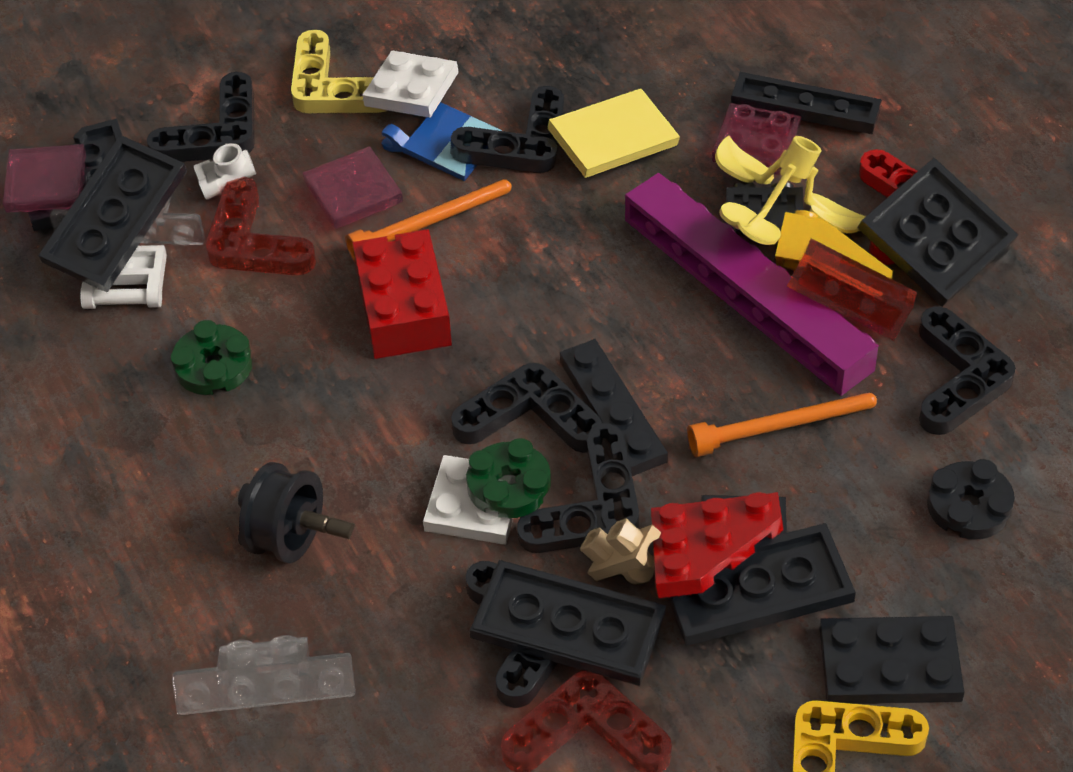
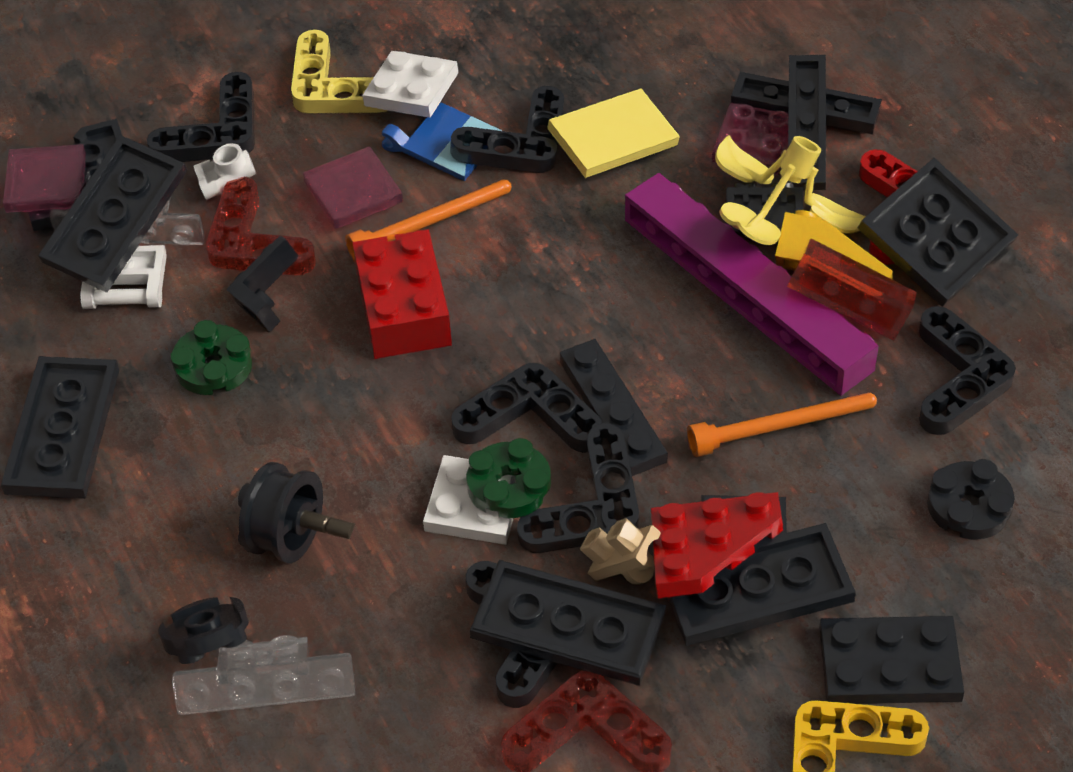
(61, 427): none -> black plate
(204, 628): none -> black plate
(252, 283): none -> black bracket
(808, 108): none -> black plate

